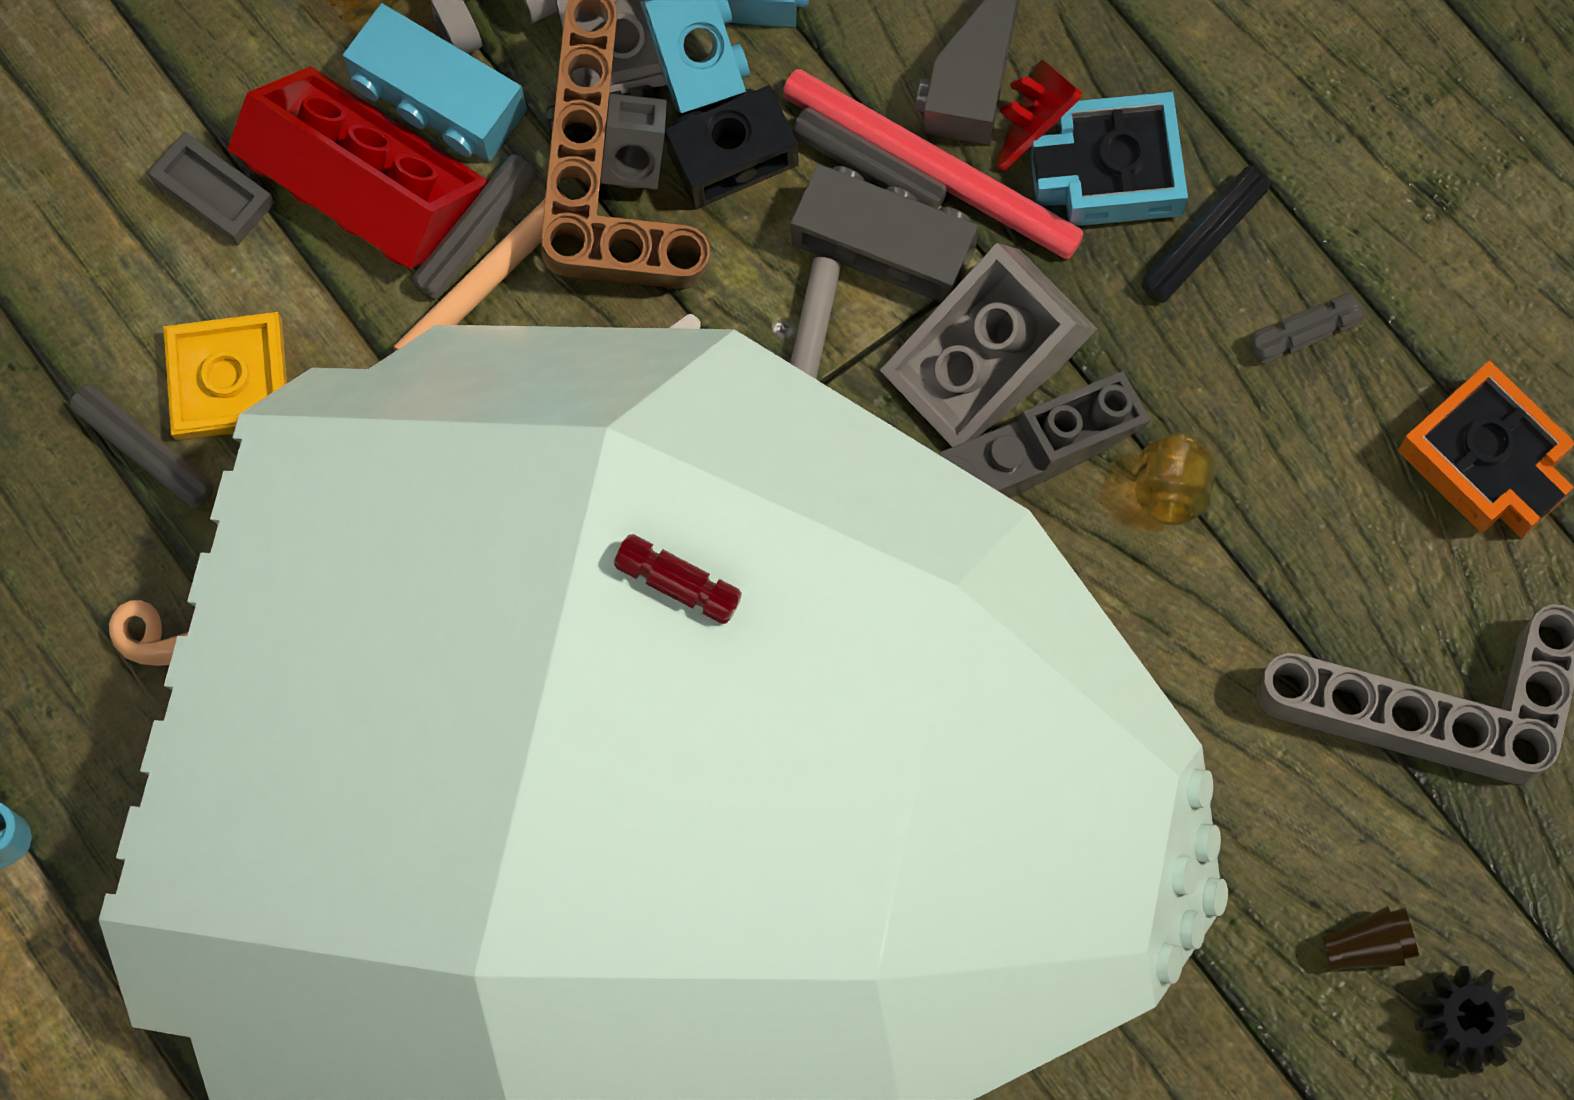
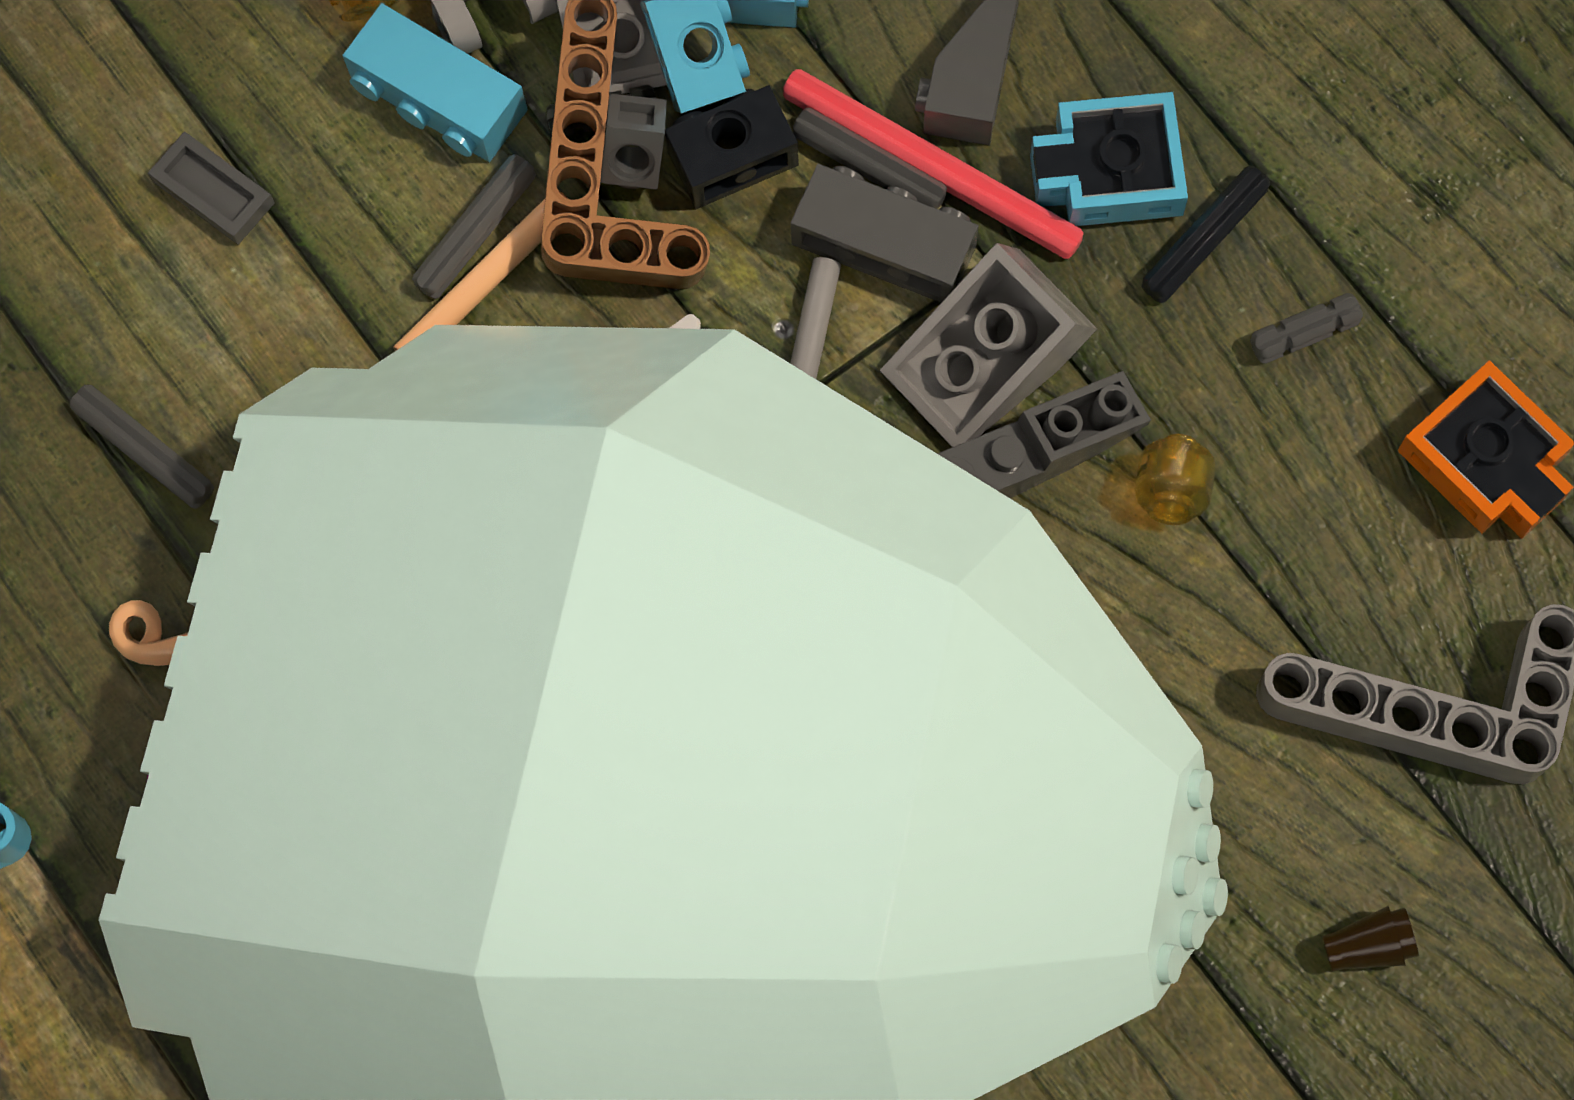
(221, 371): yellow tile -> none
(354, 164): red slope -> none
(677, 578): dark red axle -> none
(1044, 102): red piece -> none
(1470, 1044): black gear -> none

